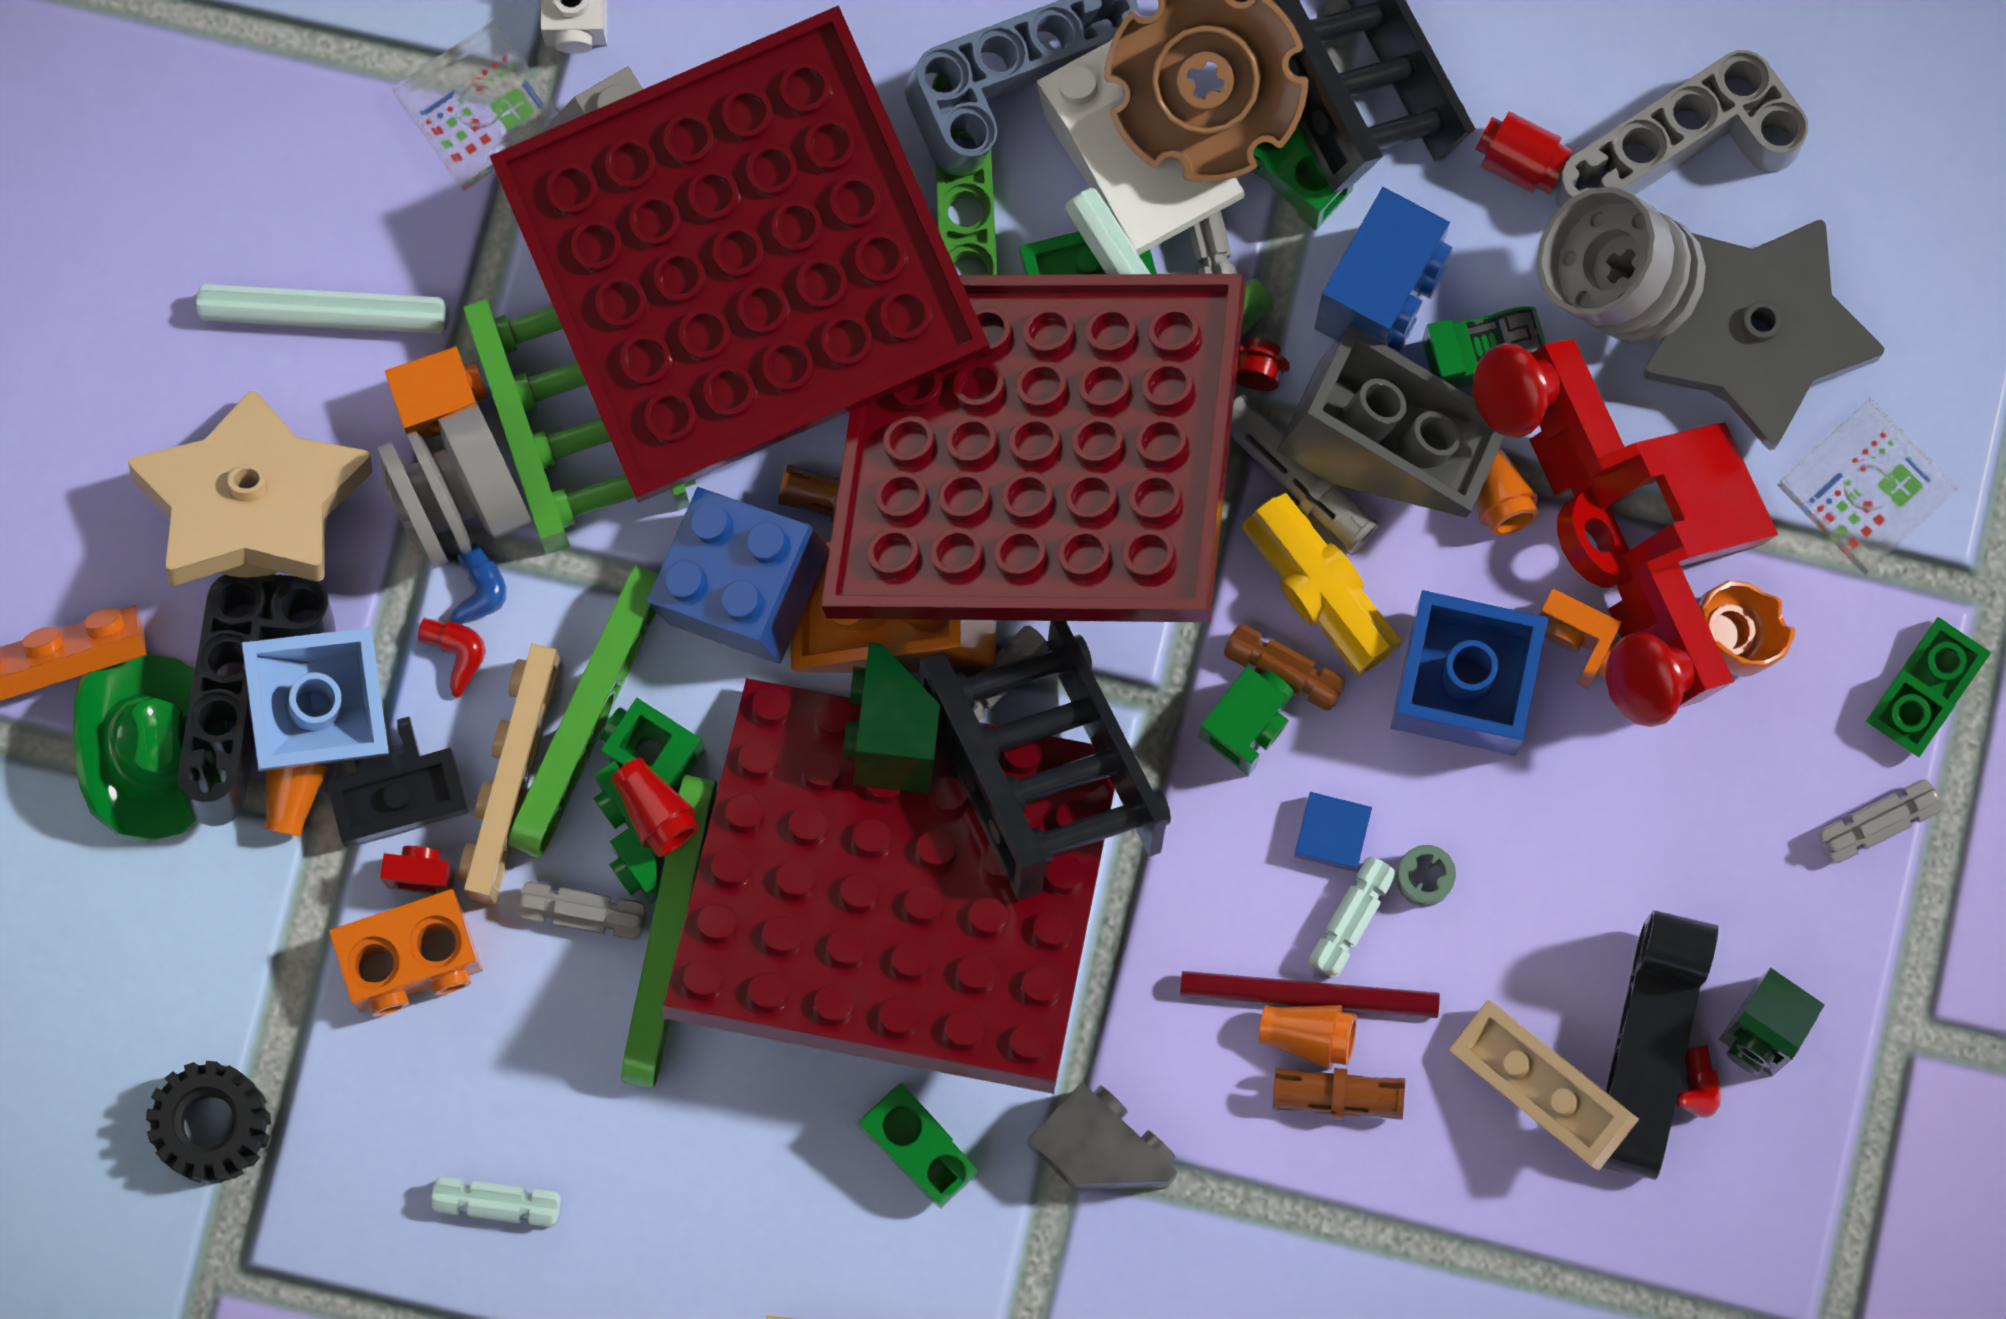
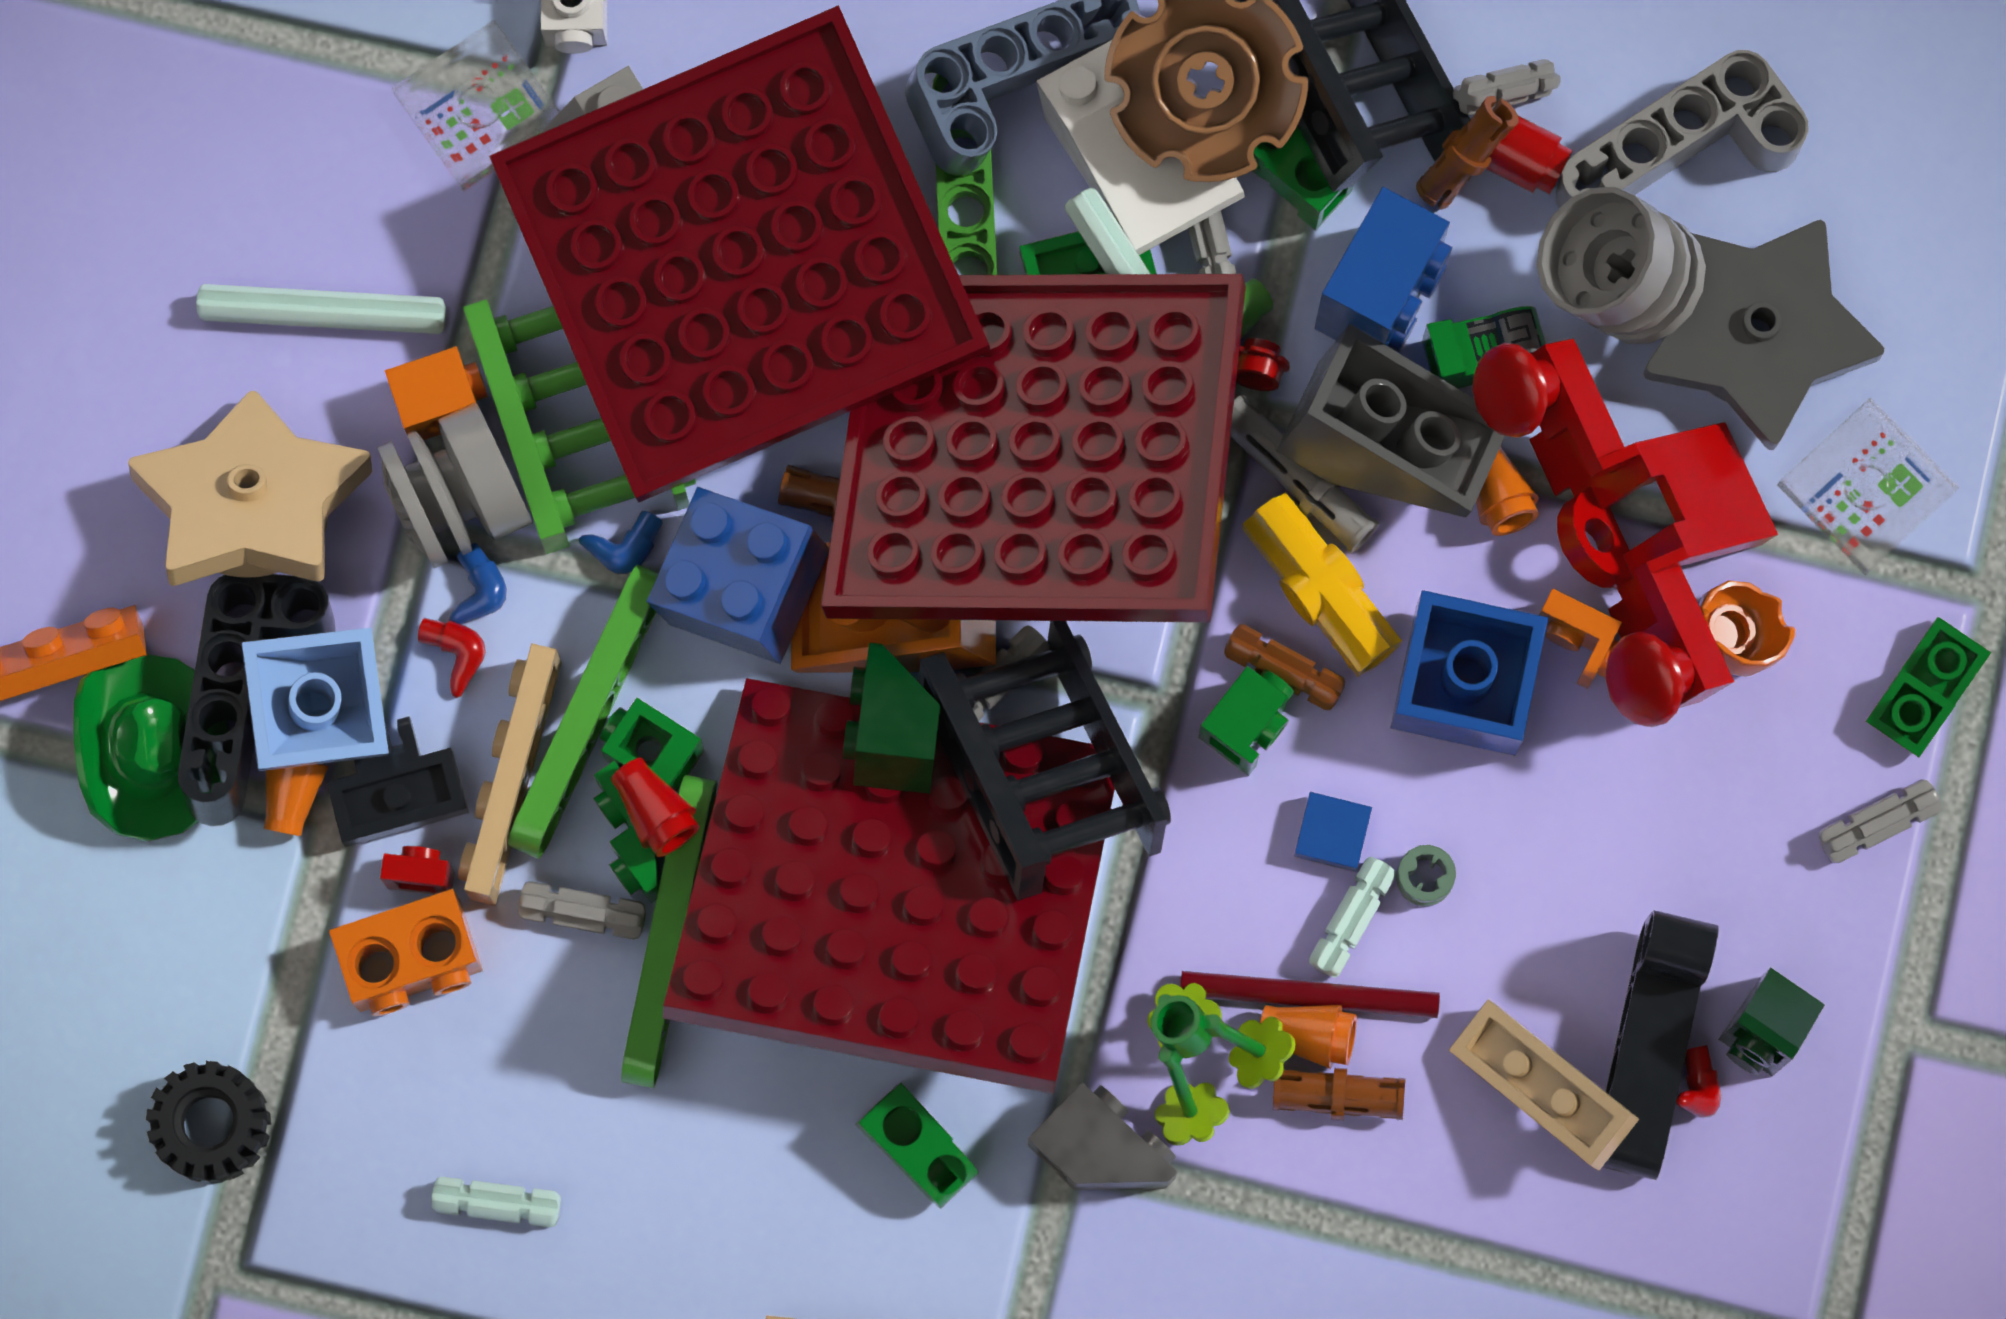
(632, 550): none -> blue animal
(1184, 1029): none -> plant
(1467, 152): none -> dark orange pin
(1511, 84): none -> light grey axle

